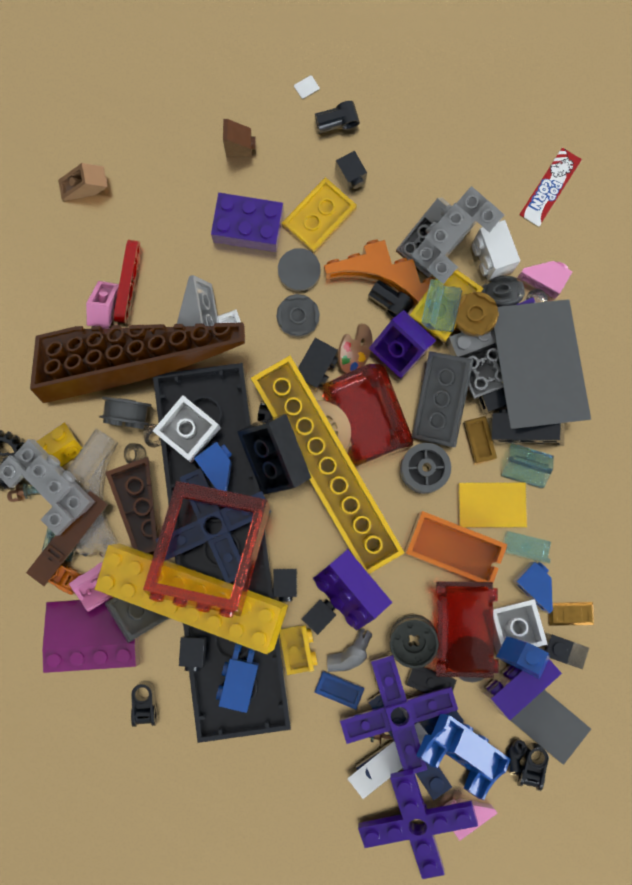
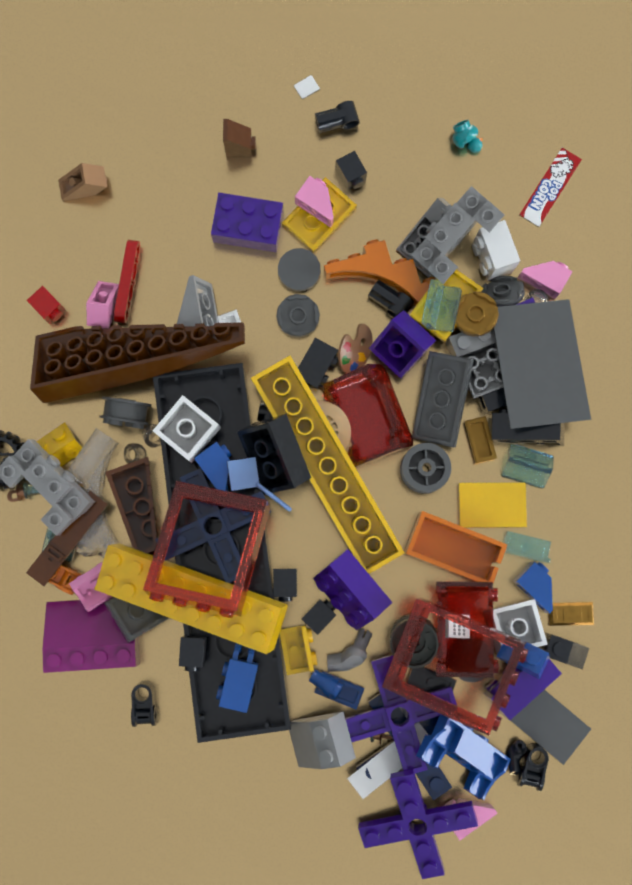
(46, 305): none -> red brick
(244, 475): none -> medium blue piece
(315, 200): none -> bright pink slope
(322, 741): none -> light grey slope
(327, 684): none -> blue cone
(405, 651): none -> clear red window
(454, 630): none -> white tile
(465, 134): none -> teal animal

